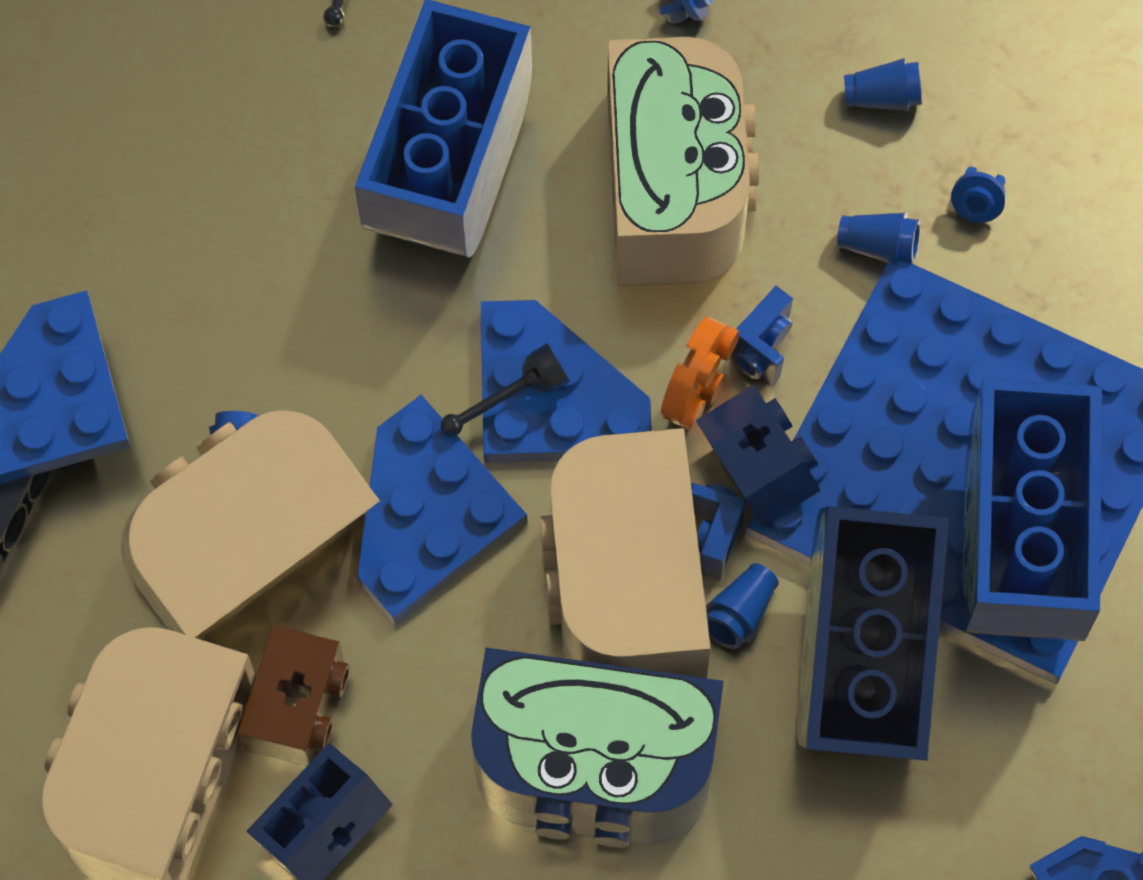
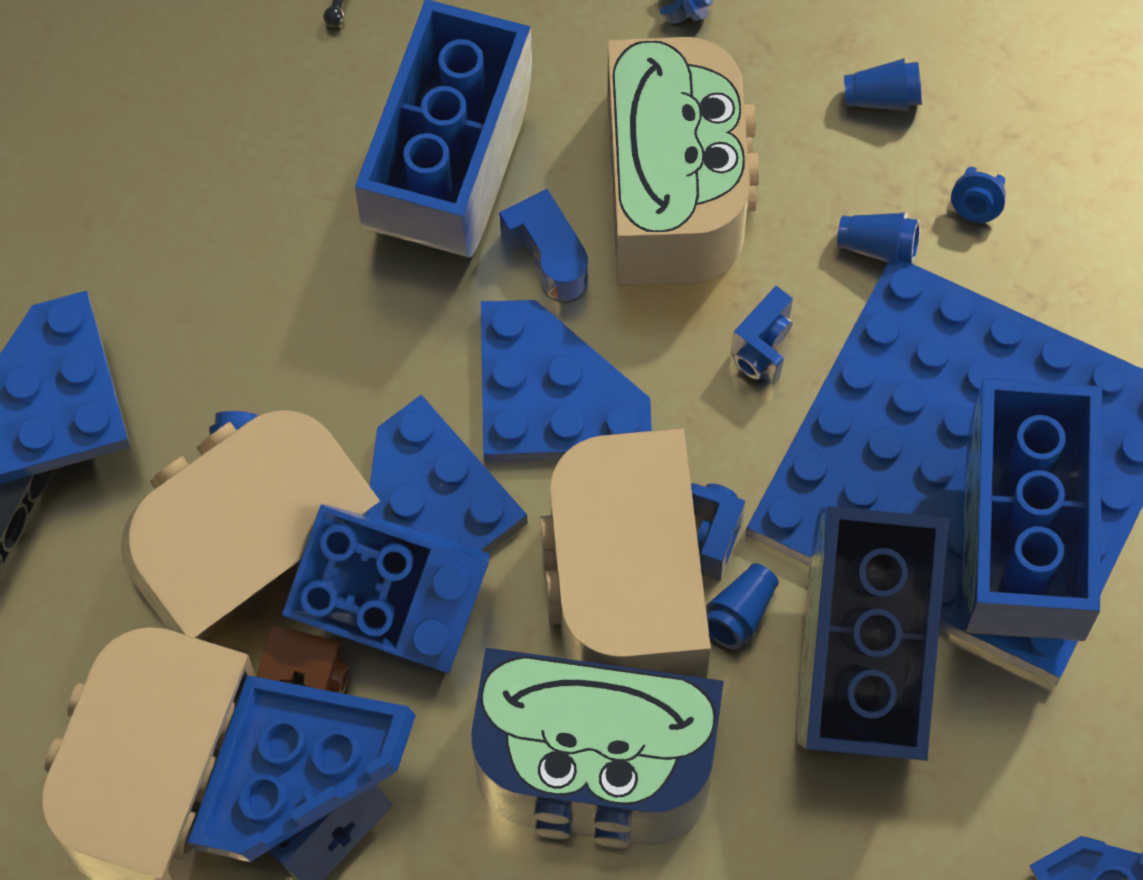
(292, 761): none -> blue plate
(387, 586): none -> blue slope
(539, 372): black hinge -> none
(551, 243): none -> blue leg
(698, 378): orange plate -> none
(759, 455): dark blue brick -> none

